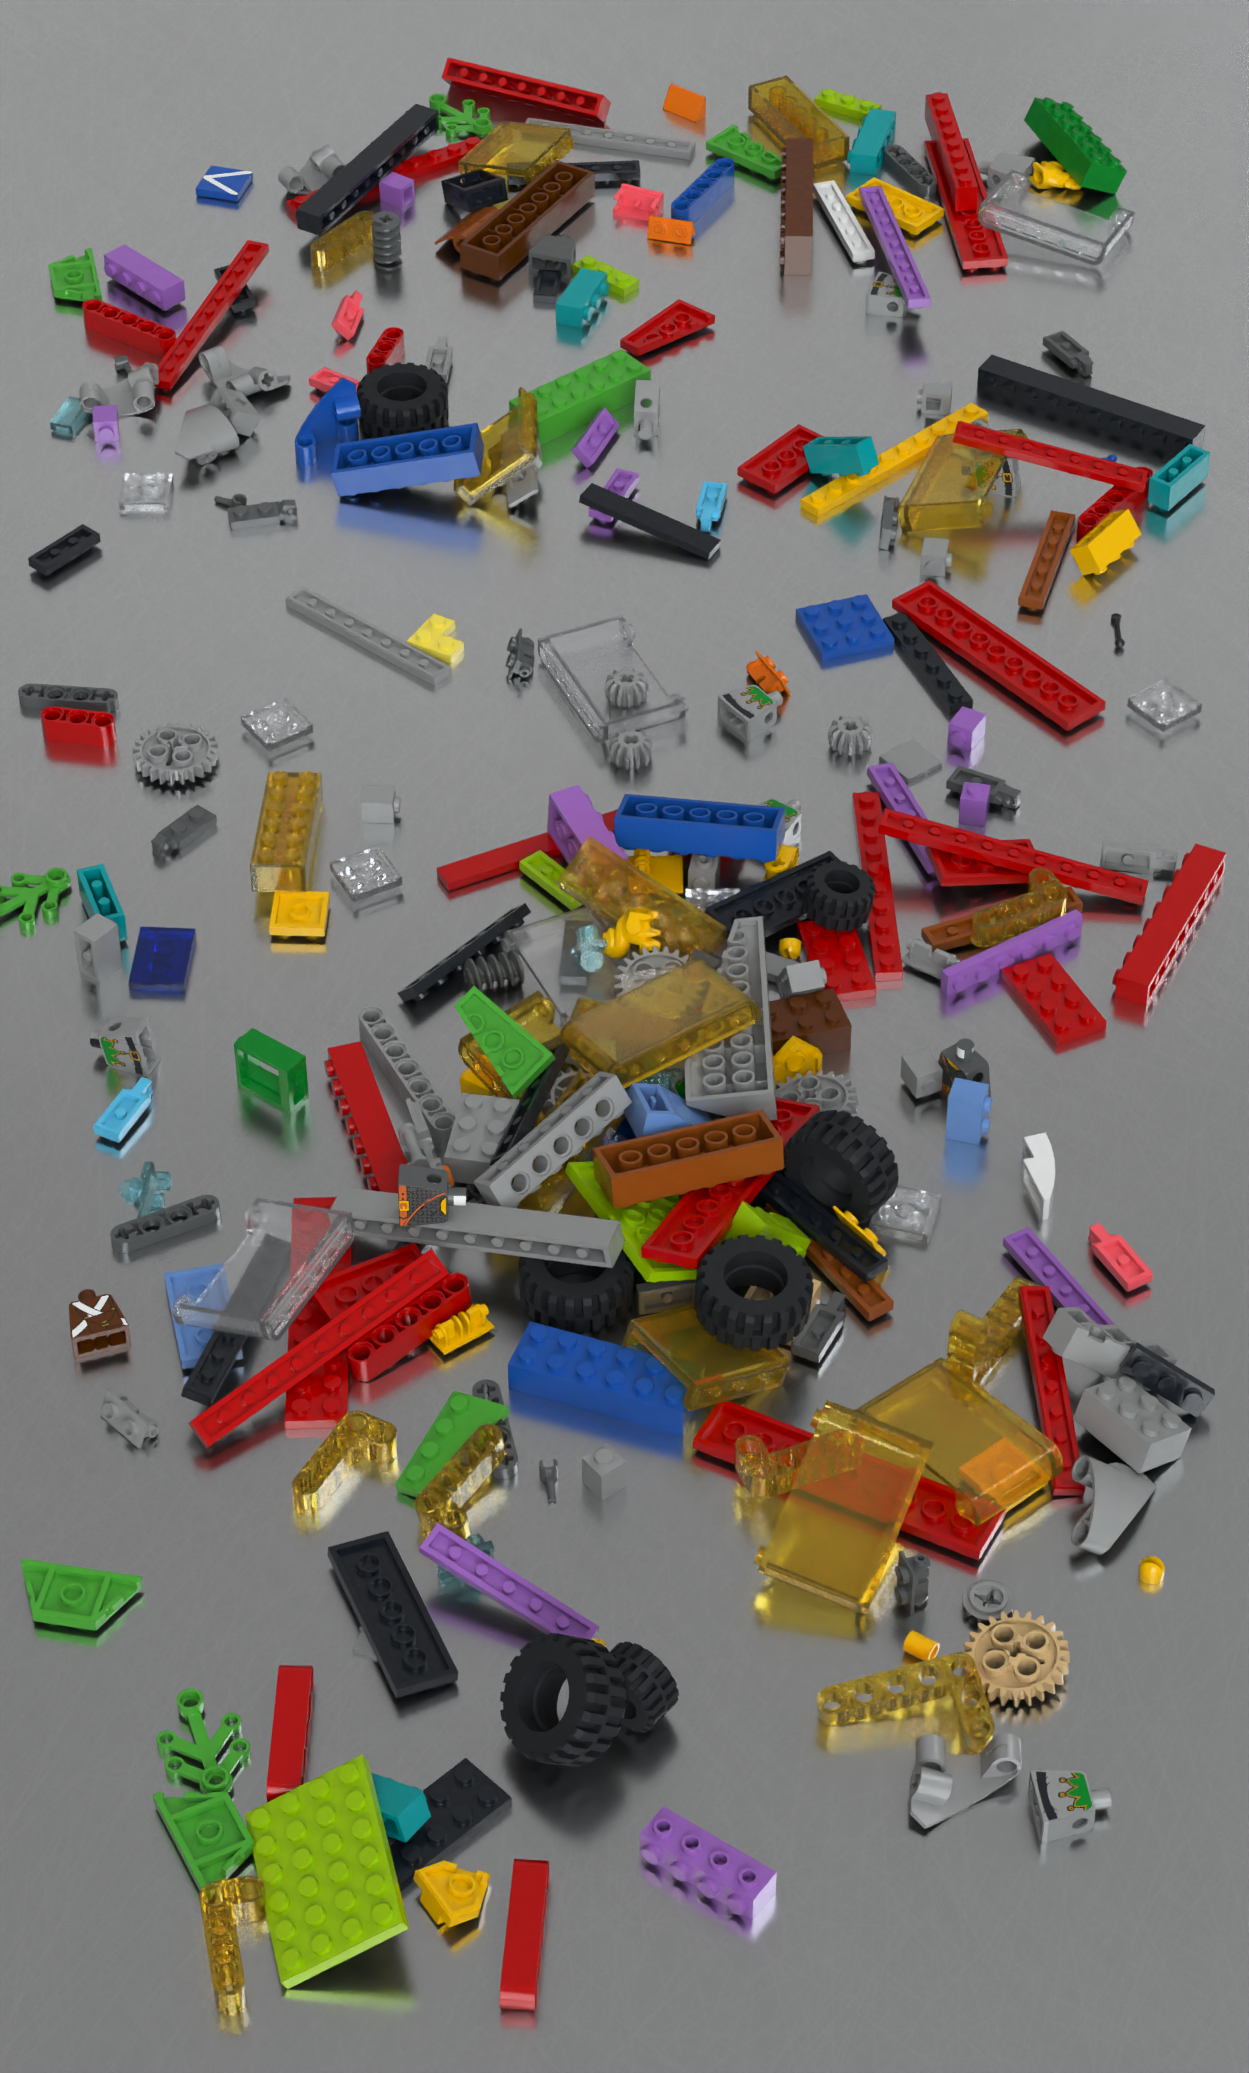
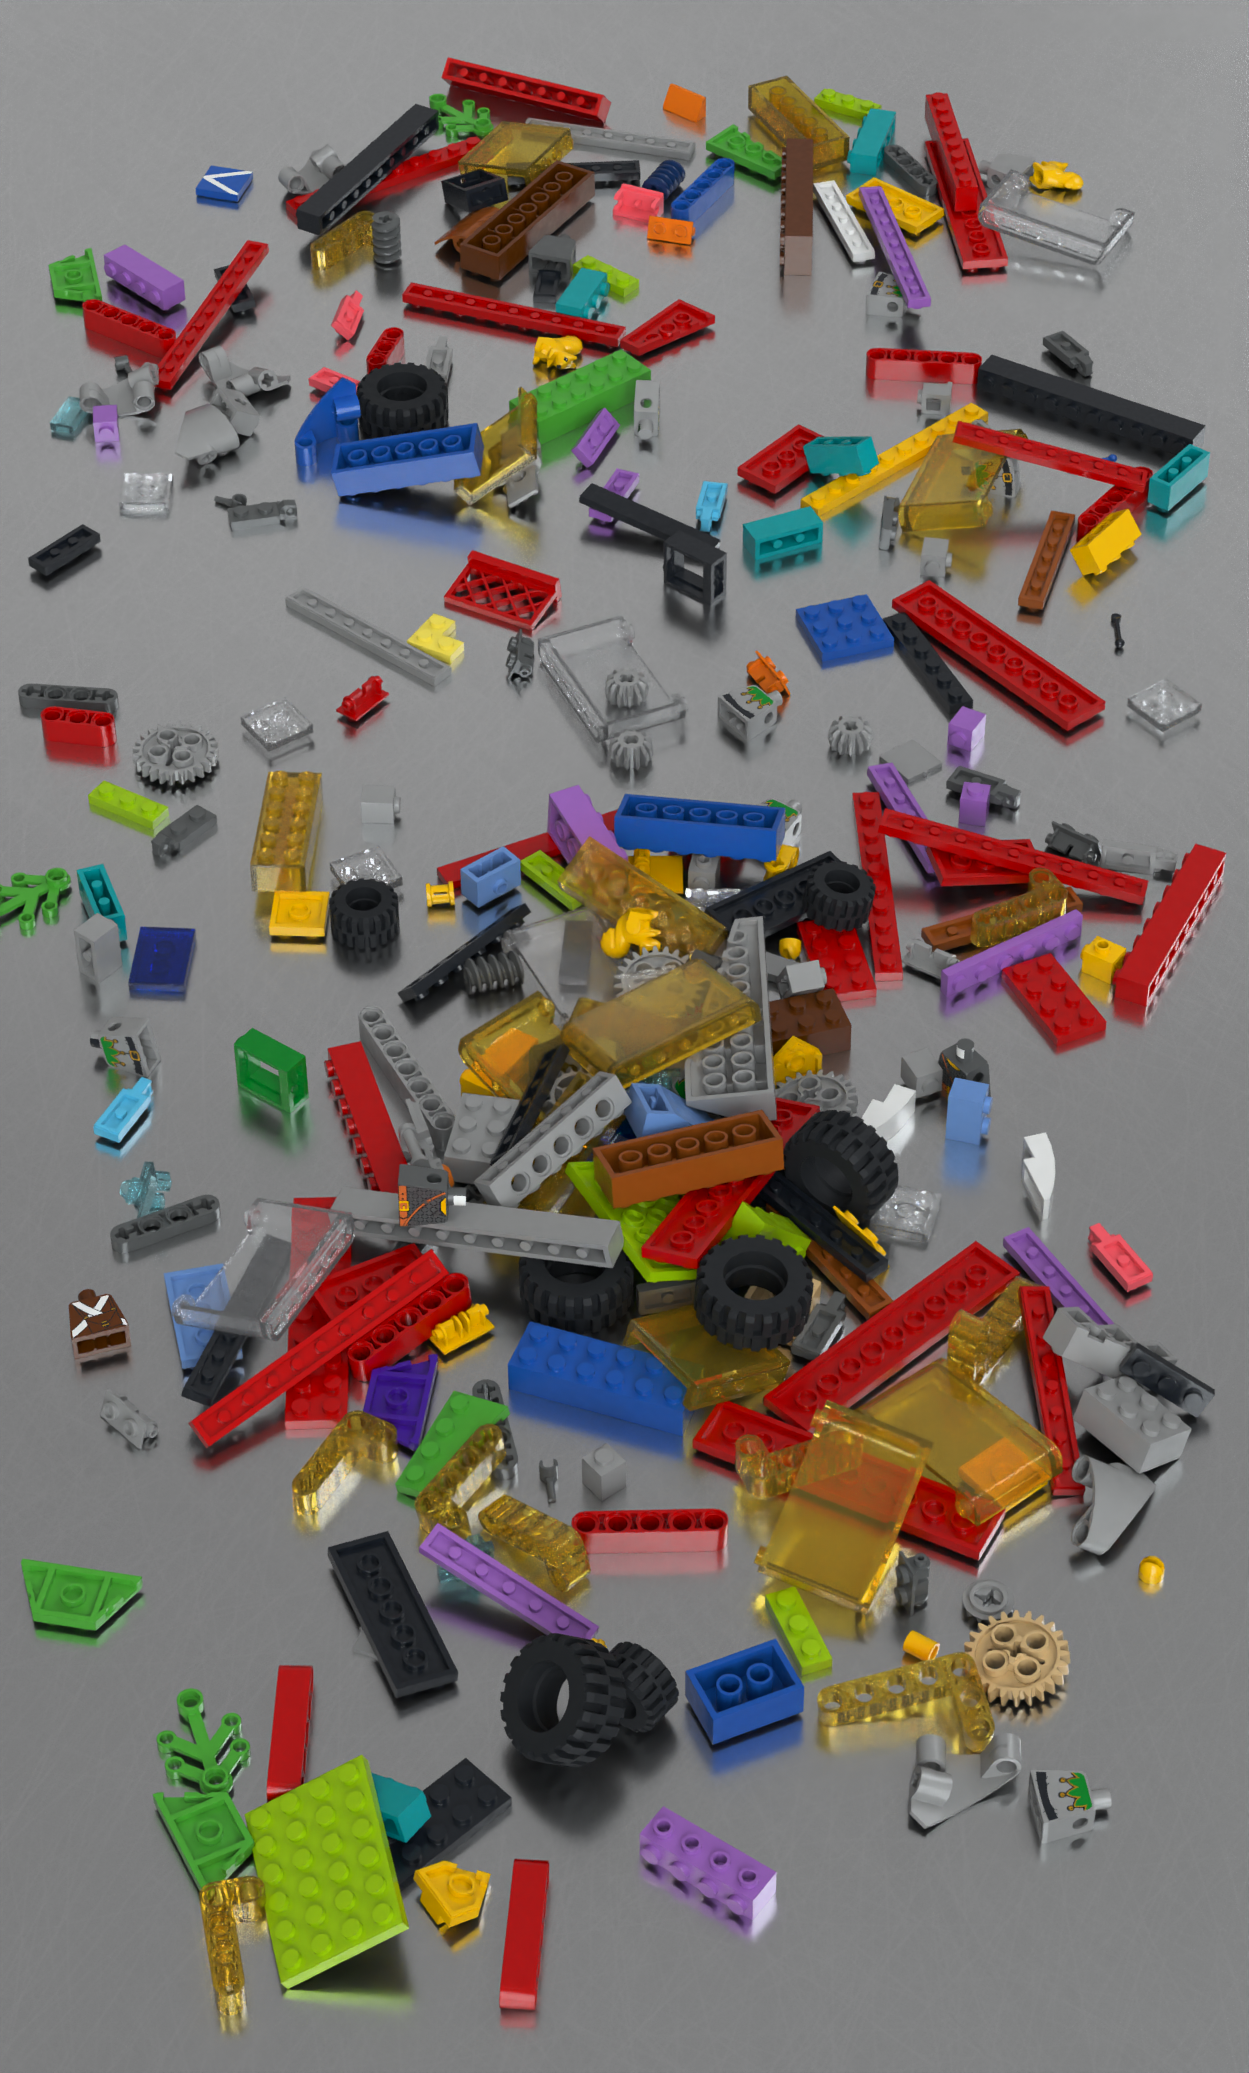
(128, 805): none -> lime plate
(363, 699): none -> red hinge
(364, 913): none -> black tyre
(397, 190): medium lavender brick -> none
(403, 1397): none -> dark purple wing
(440, 889): none -> yellow bush
(490, 876): none -> medium blue brick
(506, 1044): bright green wing -> none
(511, 578): none -> red fence
(514, 314): none -> red plate
(541, 1537): none -> clear yellow beam
(557, 351): none -> yellow animal
(590, 948): clear light blue hips -> none
(652, 1530): none -> red beam
(665, 178): none -> dark blue piece
(706, 588): none -> black window
(744, 1691): none -> blue brick
(782, 533): none -> teal brick
(798, 1630): none -> lime plate
(891, 1114): none -> white slope
(892, 1336): none -> red plate
(922, 365): none -> red beam
(1075, 145): green brick -> none
(1084, 848): none -> dark grey hinge
(1102, 959): none -> yellow brick

